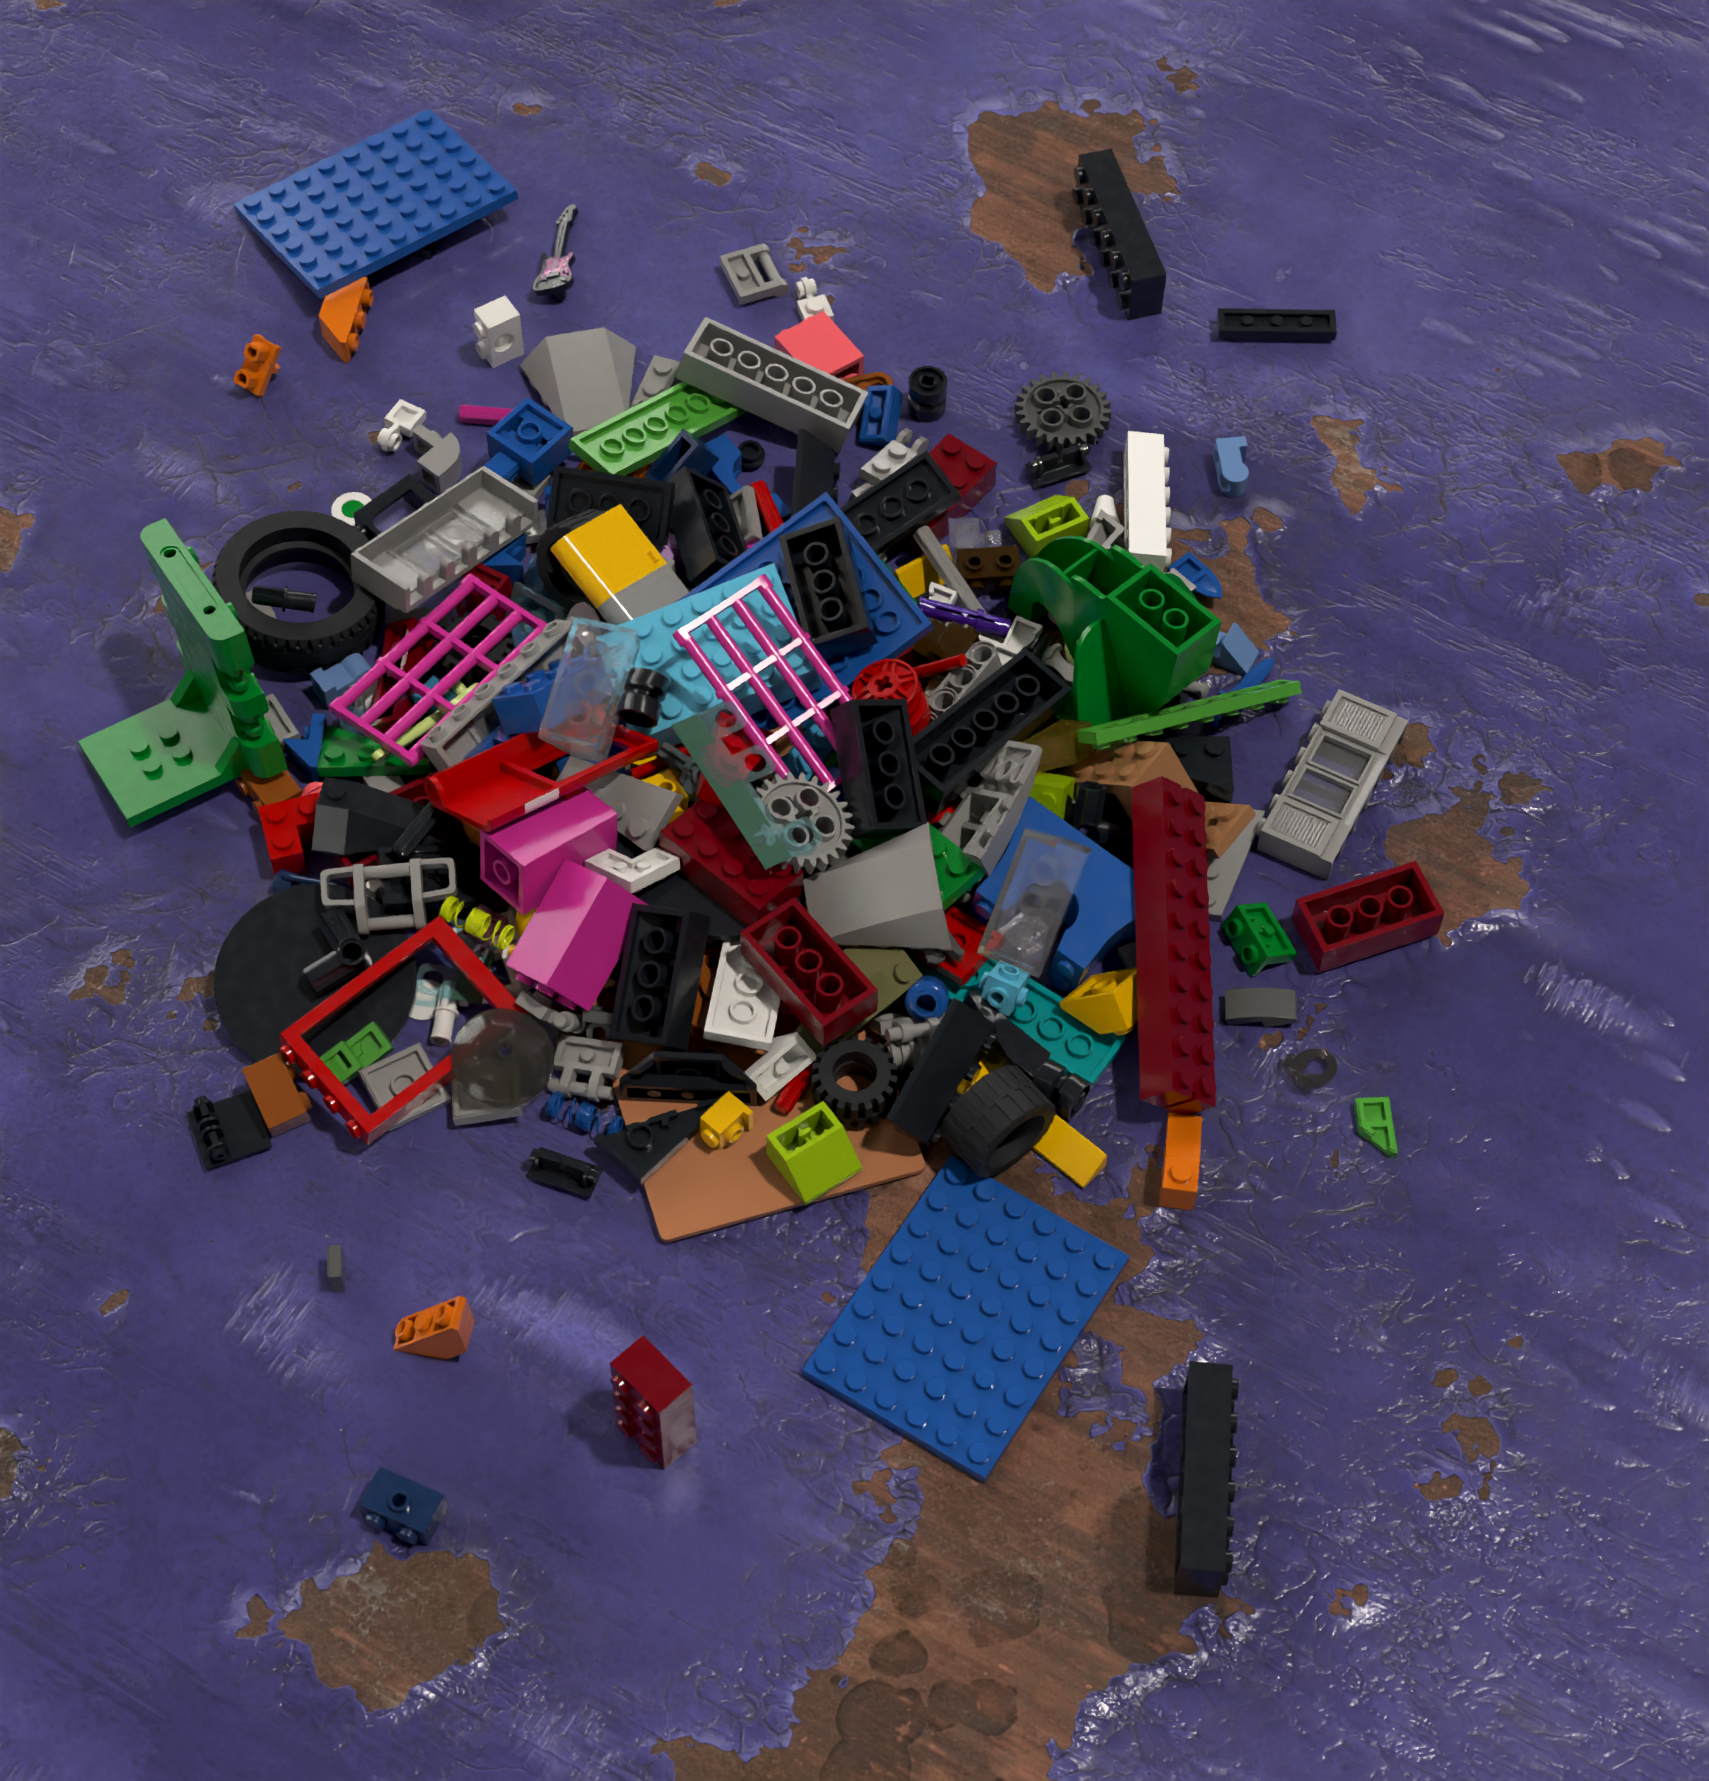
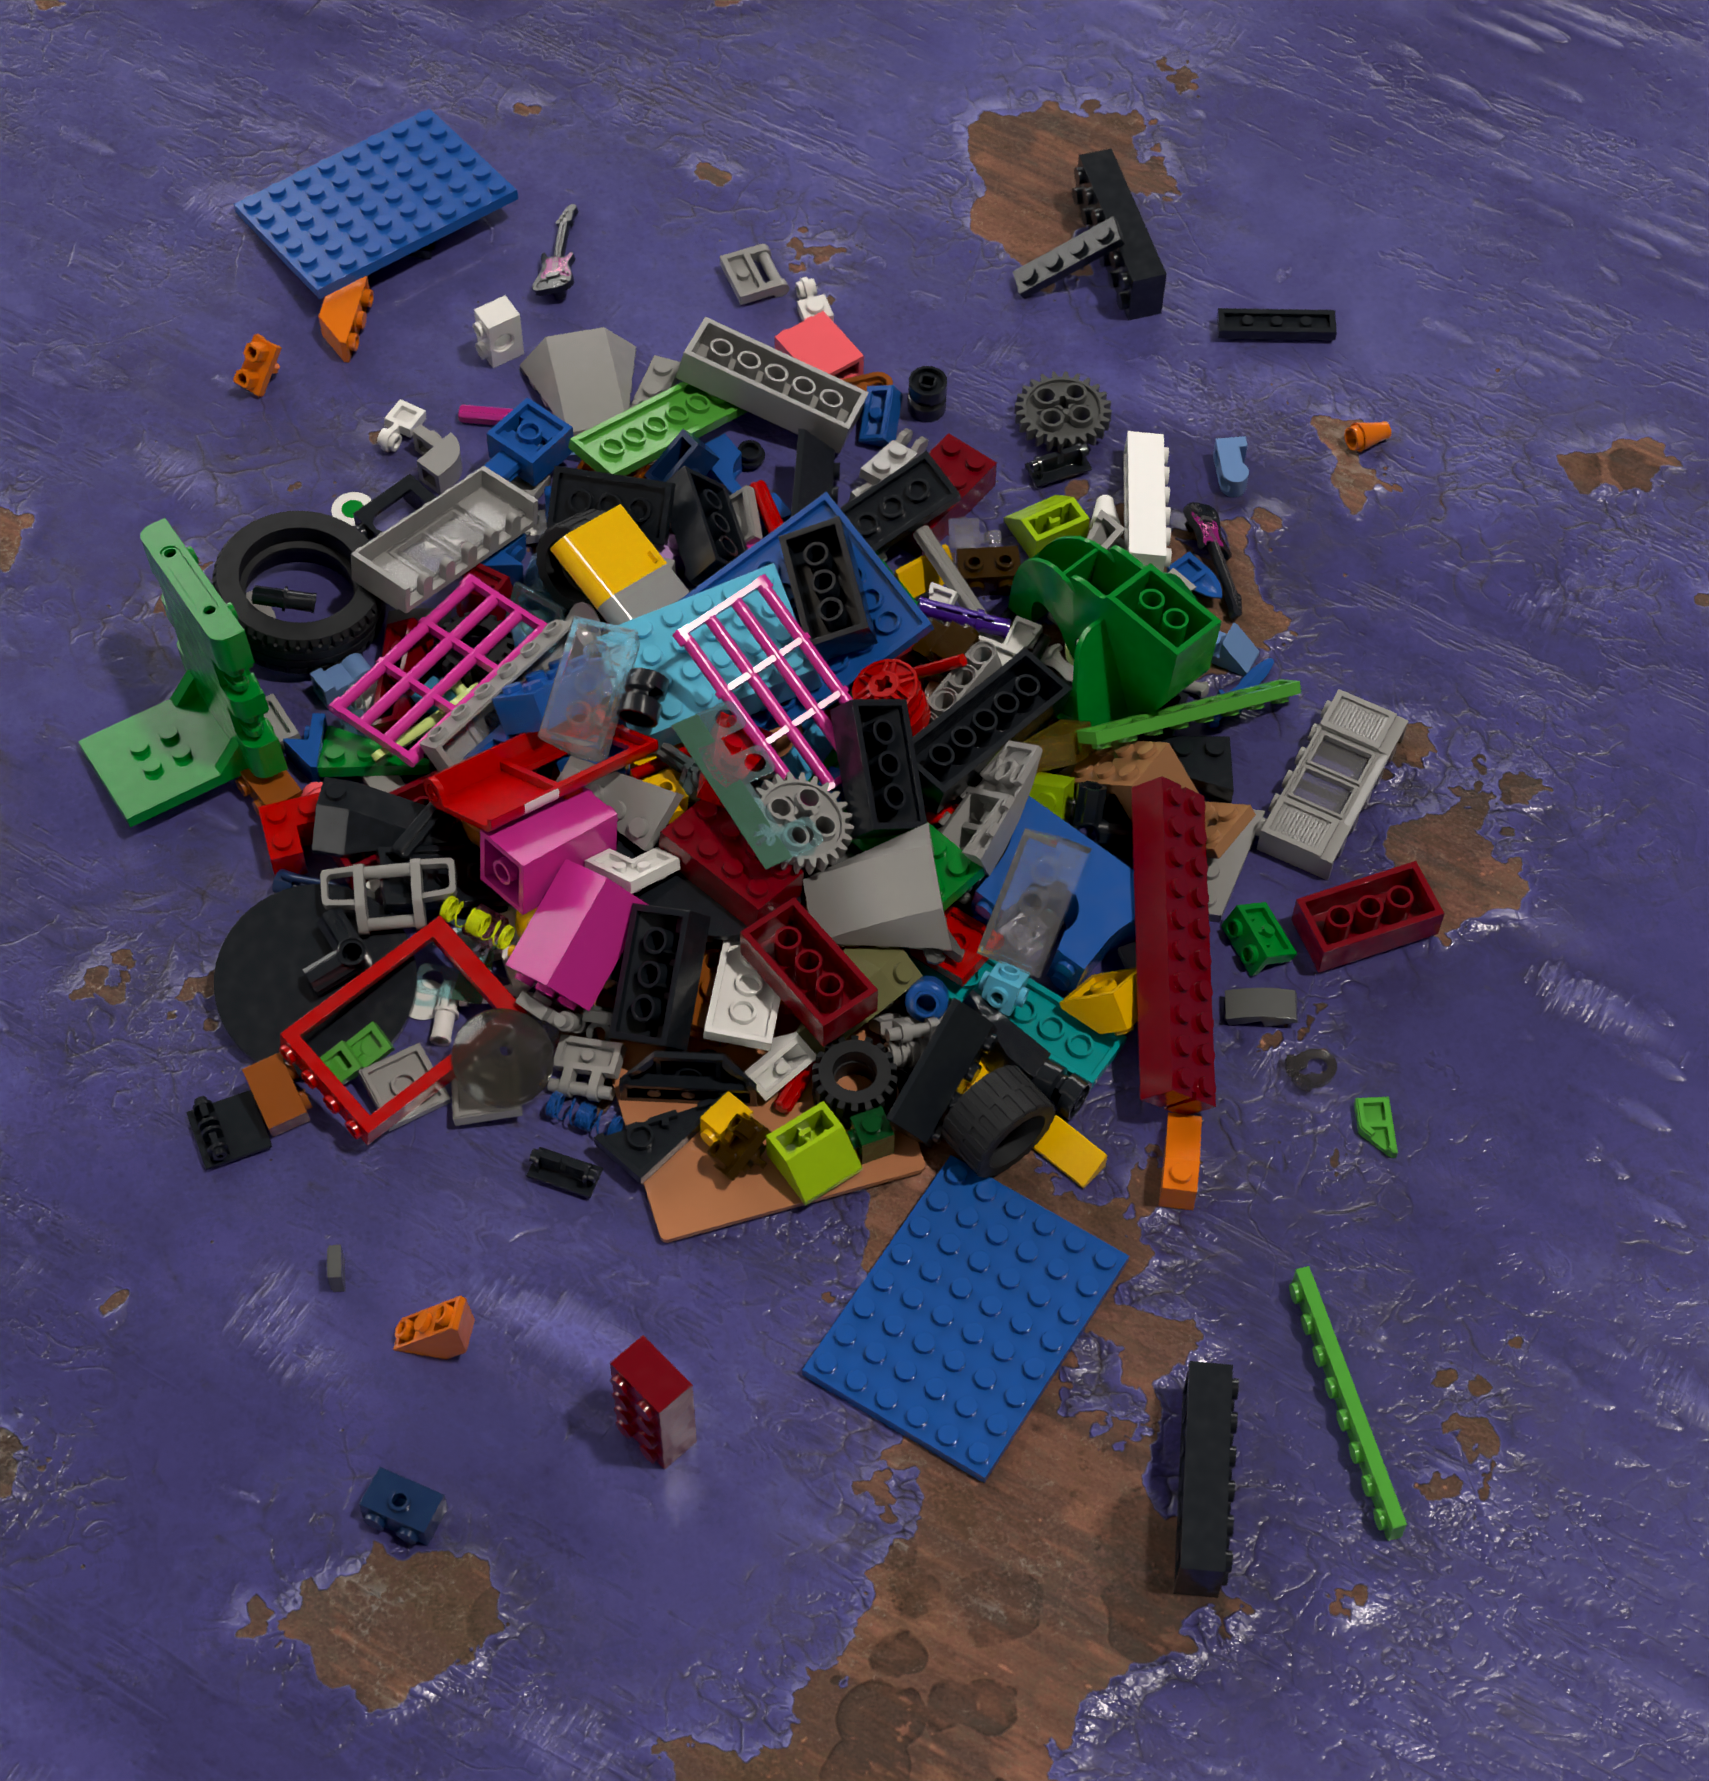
(743, 1150): none -> dark brown hips
(871, 1135): none -> dark green brick
(1068, 257): none -> plate
(1206, 525): none -> black piece
(1350, 1412): none -> bright green plate
(1366, 434): none -> orange cone

